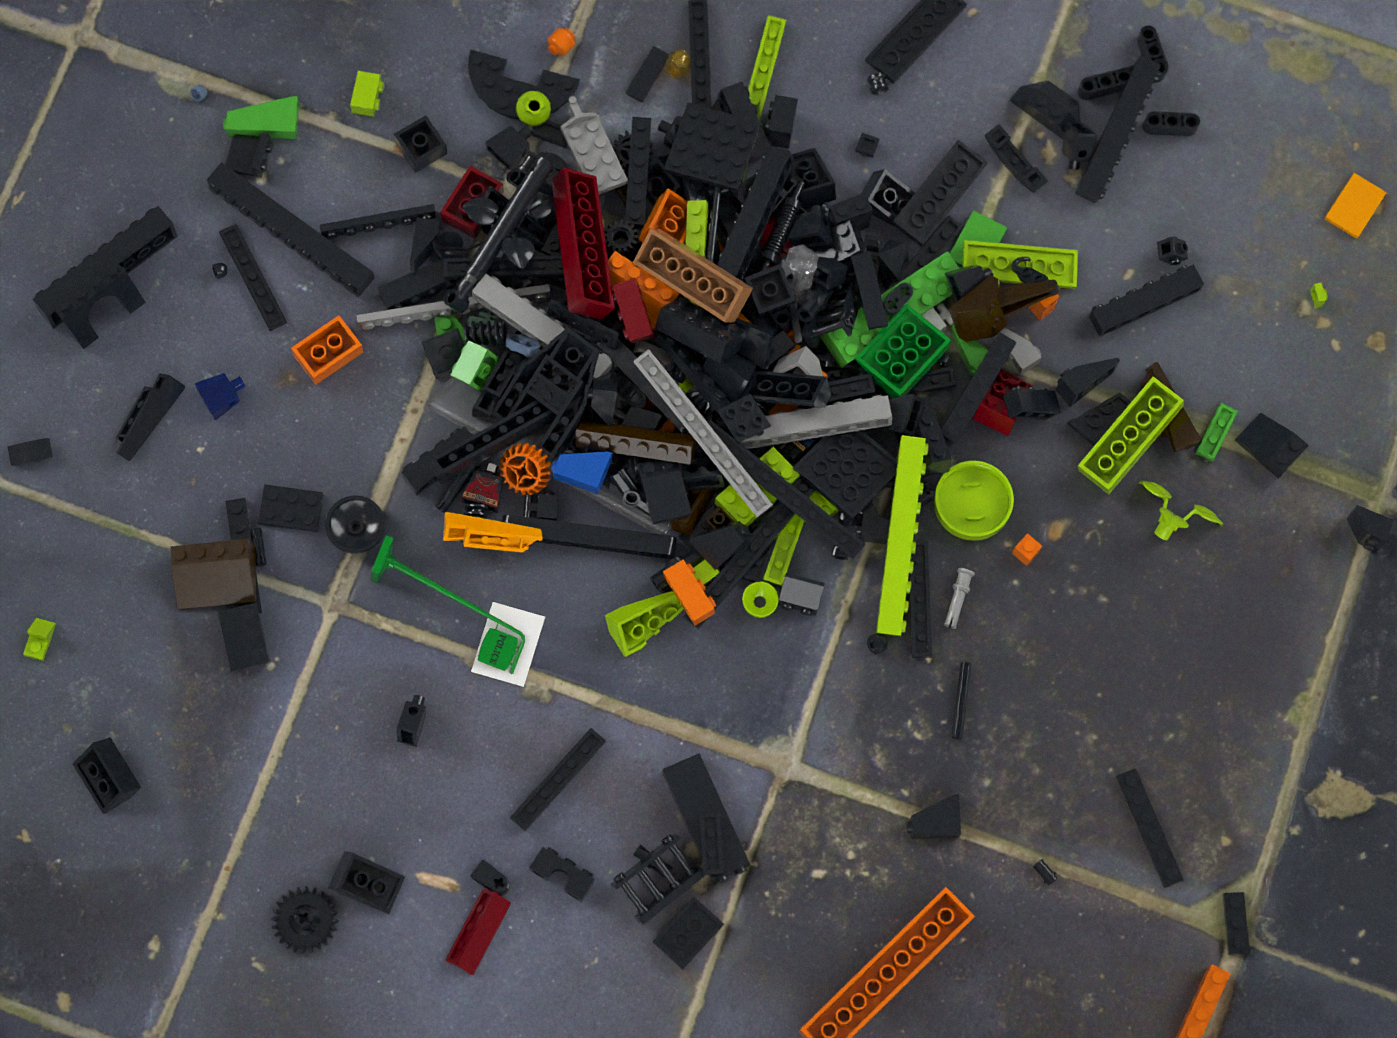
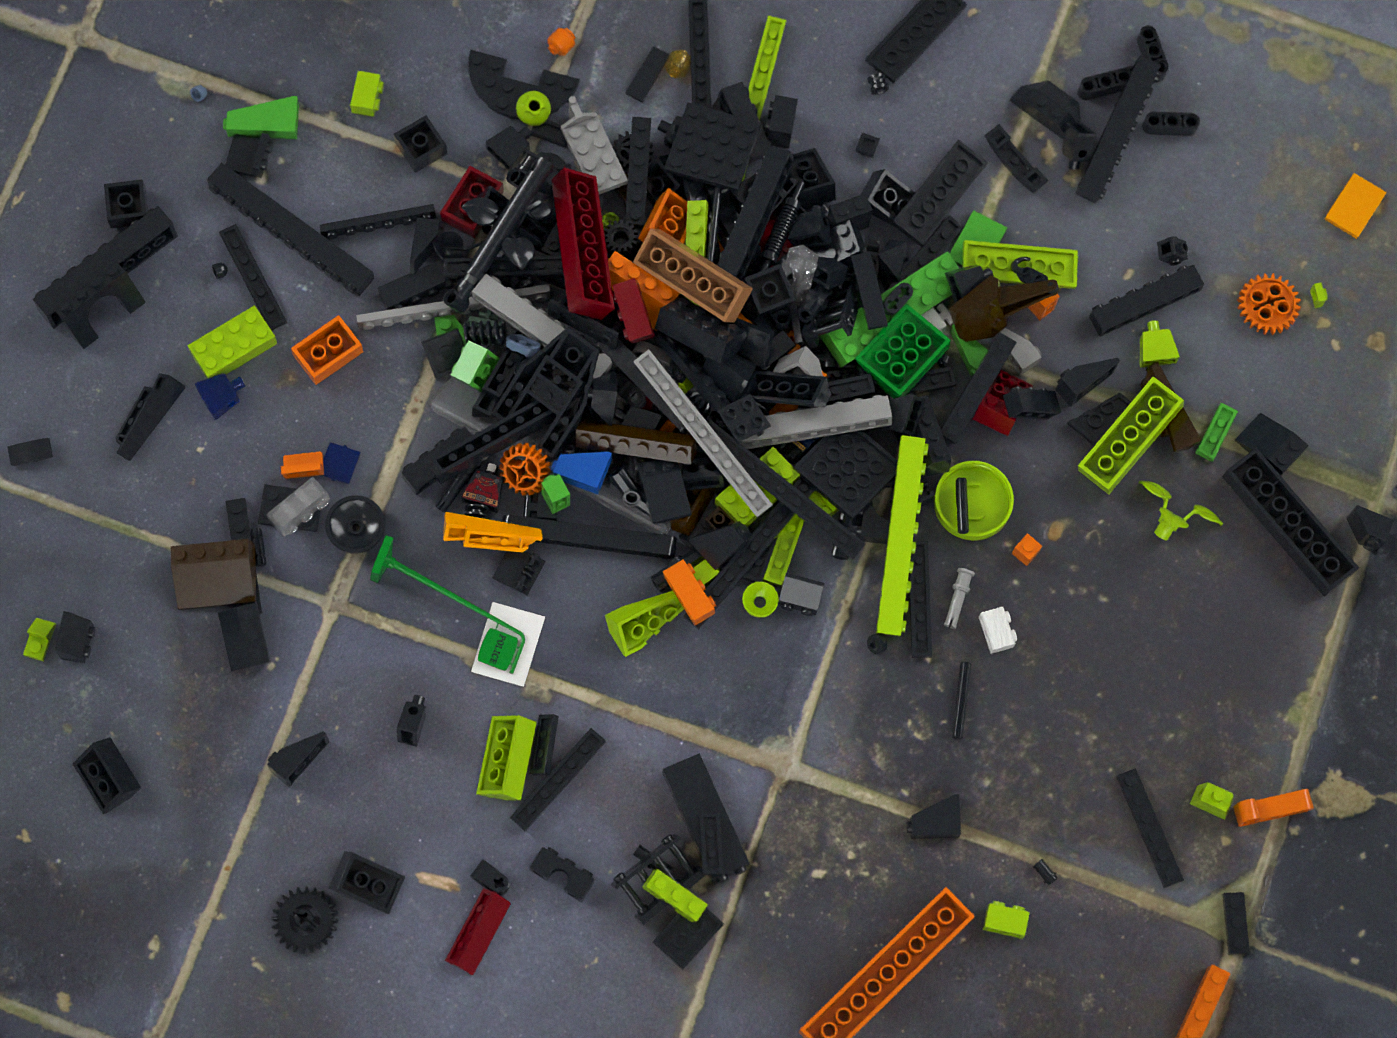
(74, 638): none -> black slope
(125, 202): none -> black brick
(232, 343): none -> lime brick
(294, 759): none -> black slope
(298, 507): none -> clear brick
(302, 465): none -> orange panel
(340, 462): none -> clear blue piece
(506, 757): none -> lime slope
(519, 570): none -> black hinge
(544, 744): none -> black plate
(555, 493): none -> bright green brick
(610, 216): none -> lime plate
(673, 893): none -> lime arch
(962, 505): none -> black axle
(997, 629): none -> white brick
(1006, 919): none -> lime brick
(1157, 346): none -> lime torso
(1212, 800): none -> lime torso
(1274, 807): none -> orange beam
(1276, 318): none -> orange gear
(1290, 522): none -> black brick

